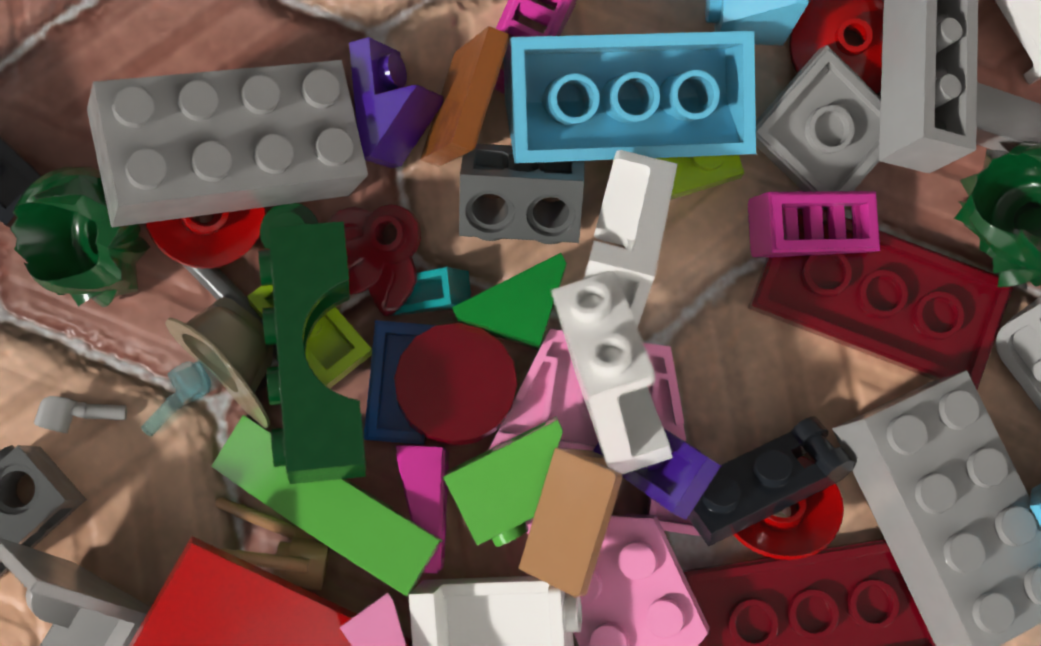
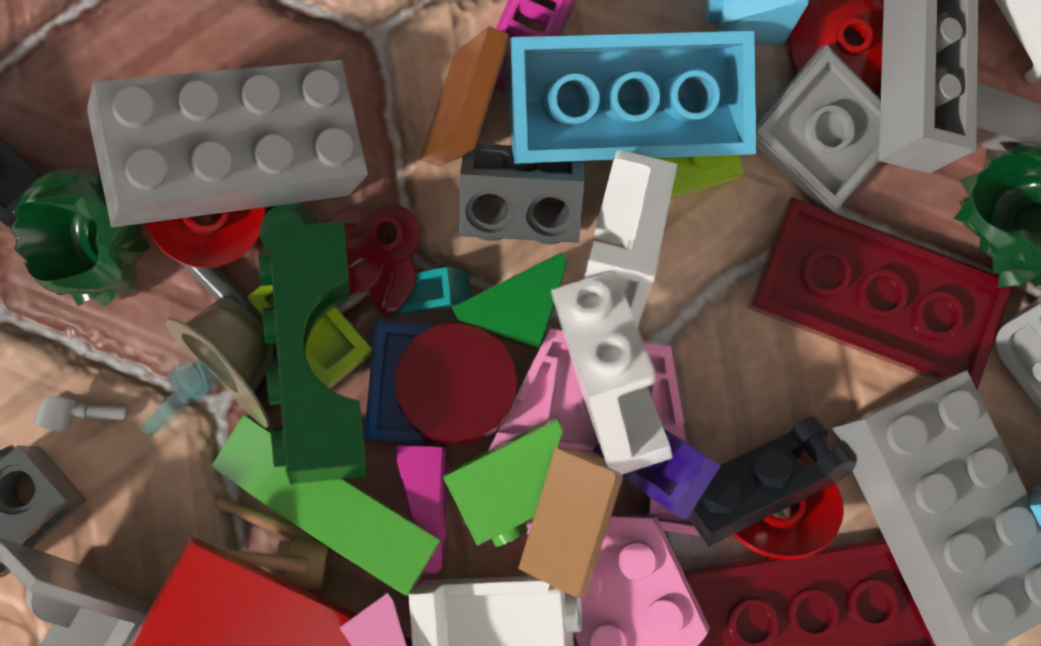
(387, 113): dark purple slope -> none
(776, 230): dark pink slope -> none

